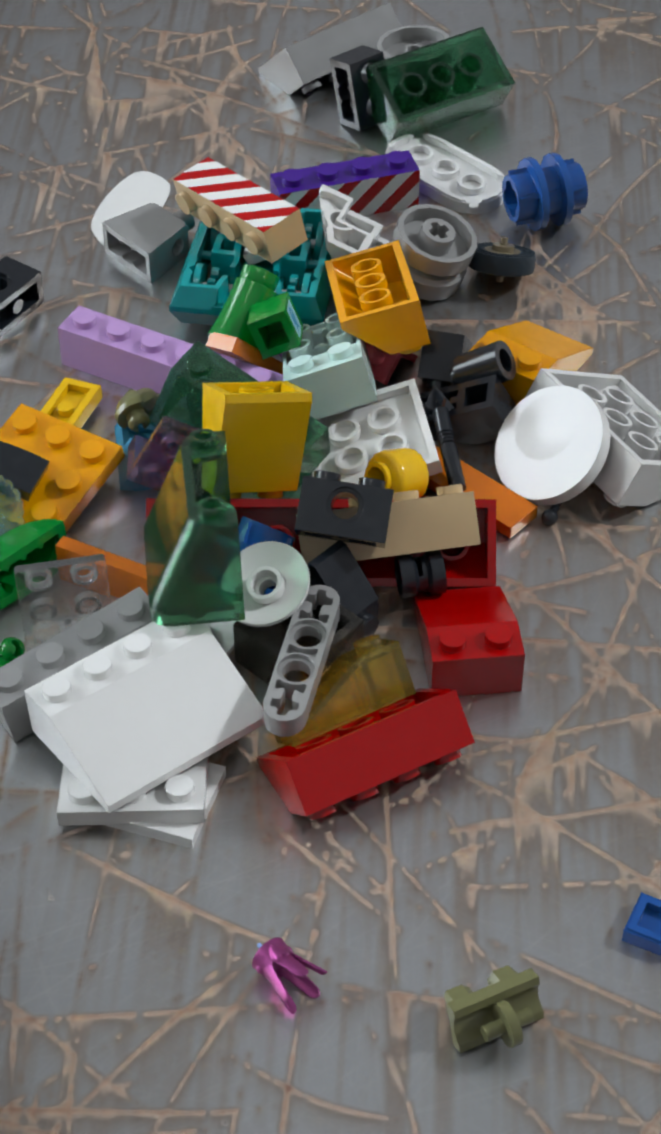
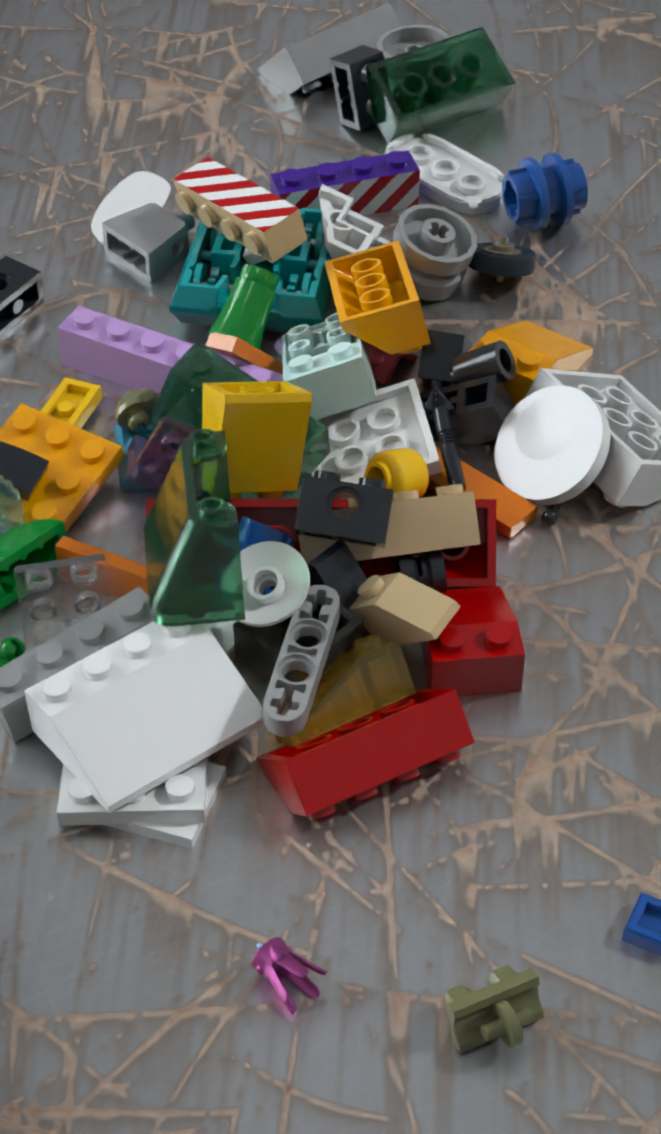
(275, 325): green brick -> none
(403, 608): none -> tan slope

